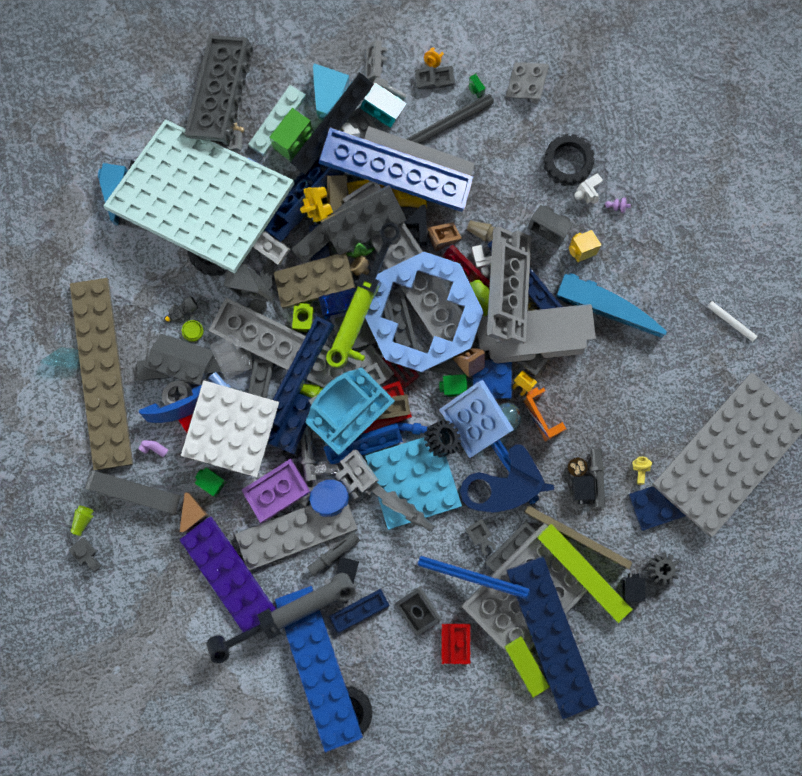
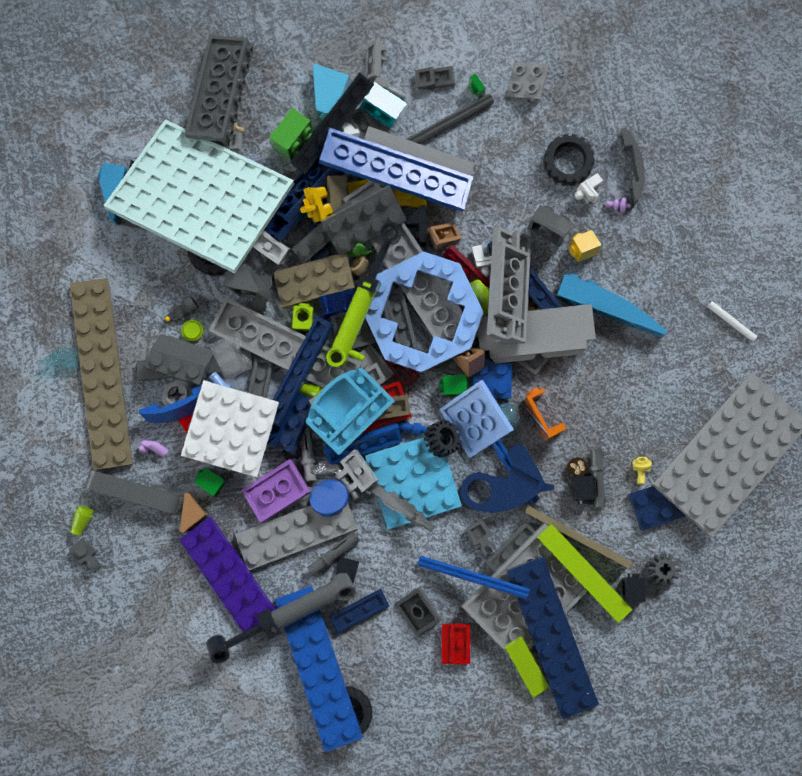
(290, 99): light aqua plate -> none
(433, 58): light orange plate -> none
(481, 230): dark tan cone -> none
(525, 381): yellow tile -> none
(629, 144): none -> dark grey slope

